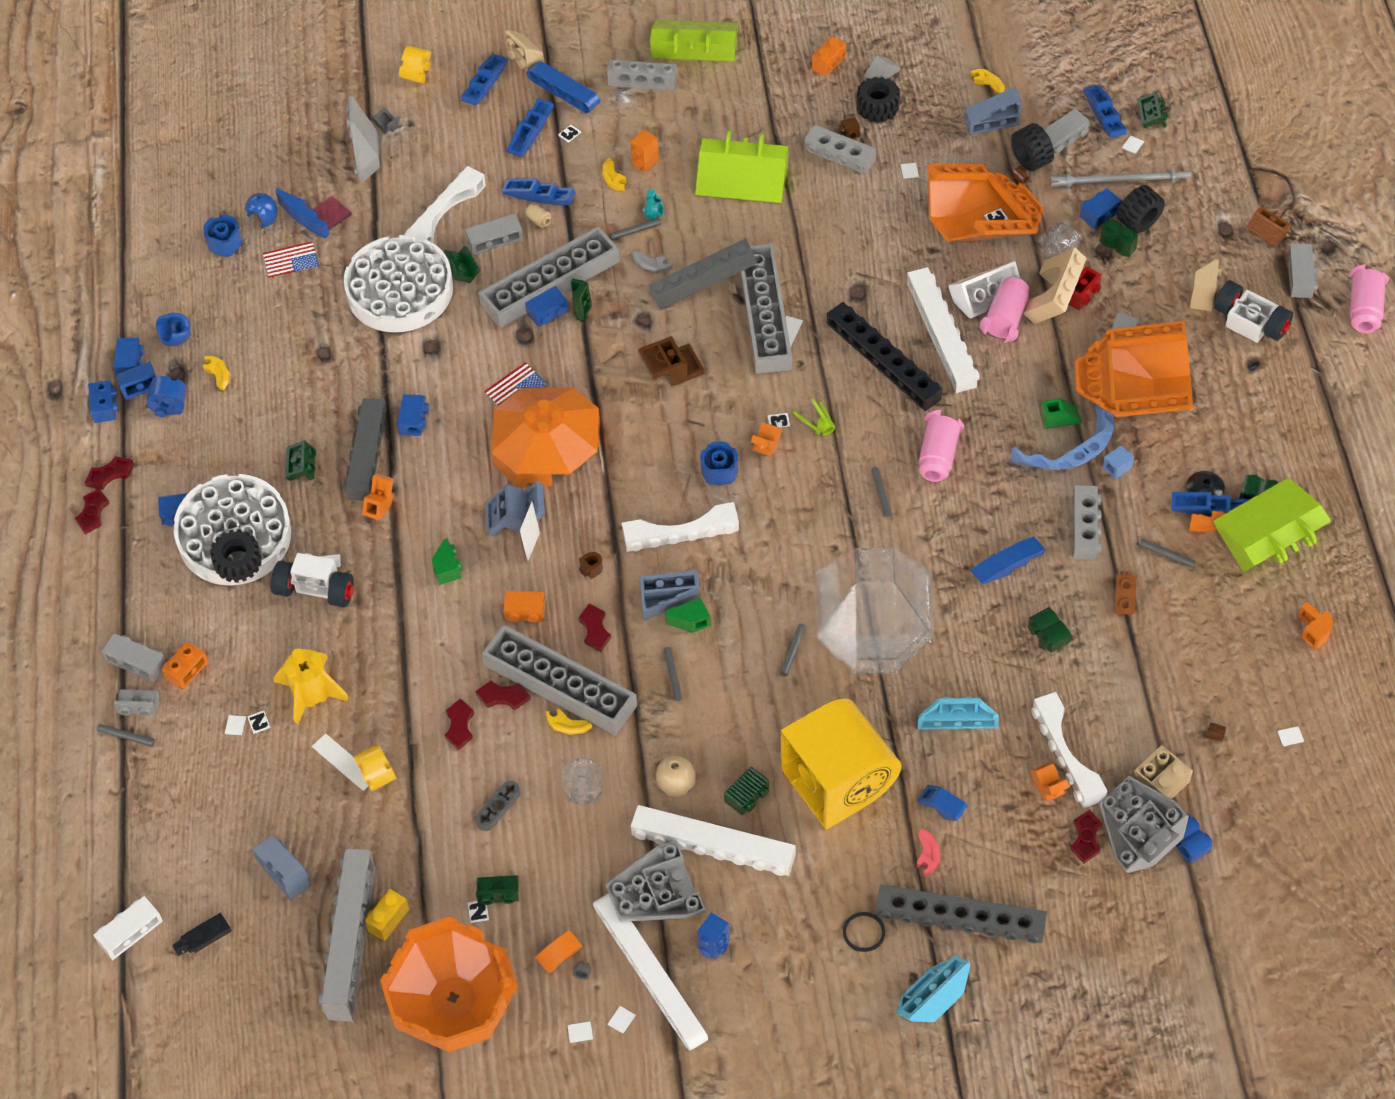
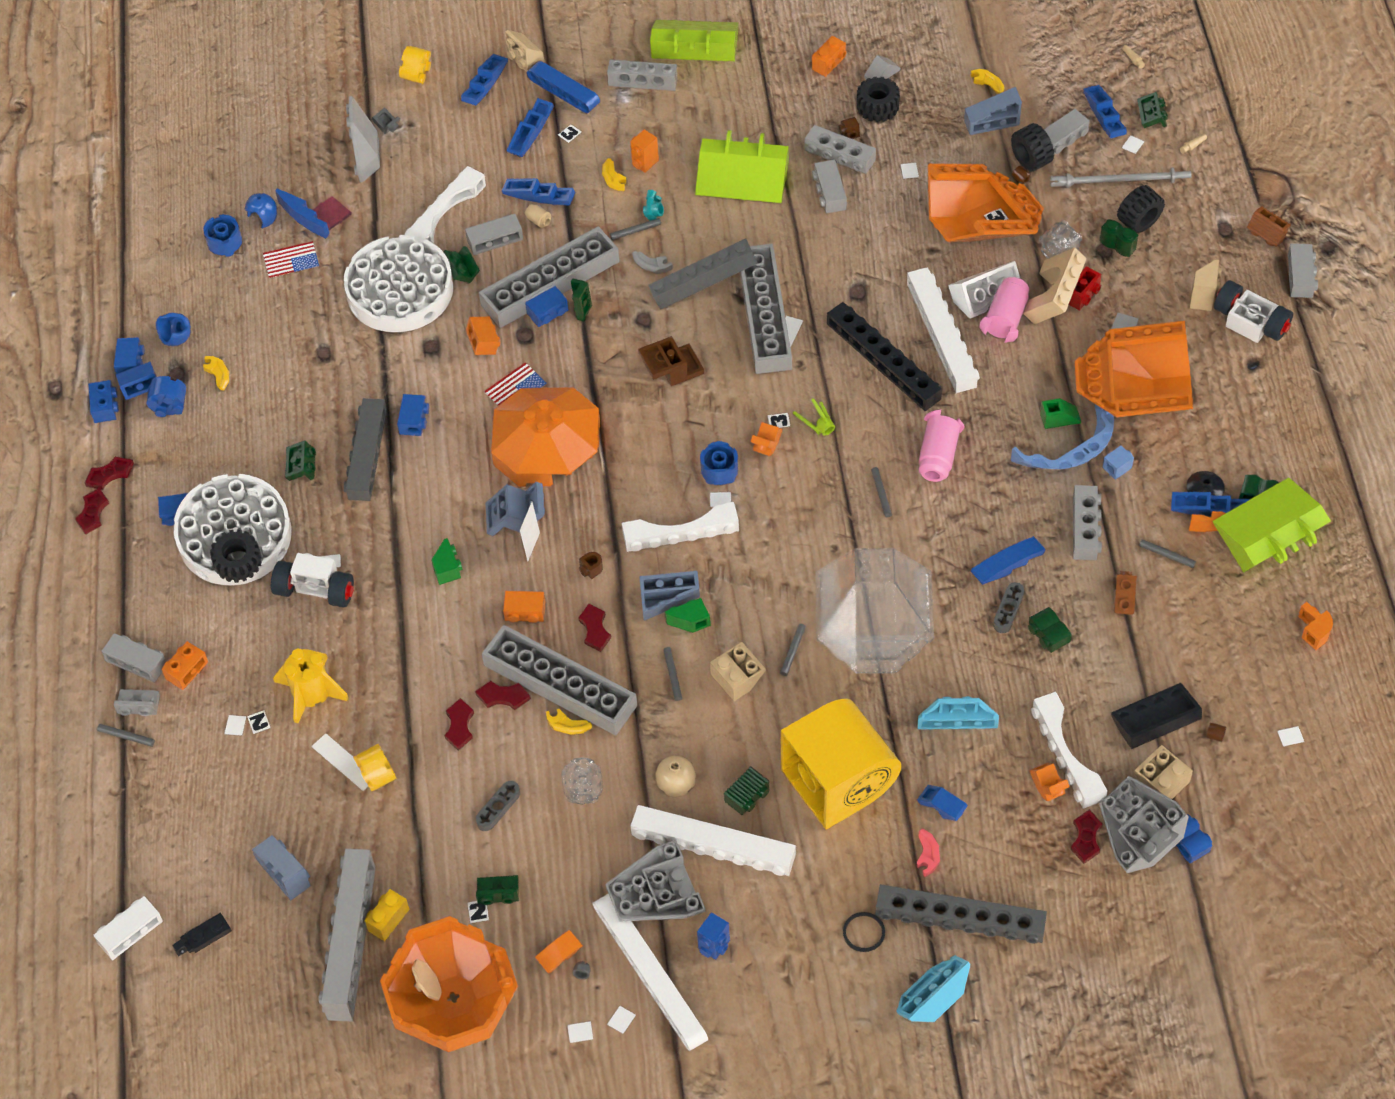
(381, 497): orange brick -> none
(426, 980): none -> tan piece
(482, 335): none -> orange brick
(720, 498): none -> white sticker
(737, 671): none -> tan slope
(829, 186): none -> light grey brick
(1010, 615): none -> dark grey beam
(1100, 208): blue brick -> none
(1134, 57): none -> tan animal
(1157, 715): none -> black slope
(1190, 145): none -> tan animal
(1367, 298): bright pink piece -> none

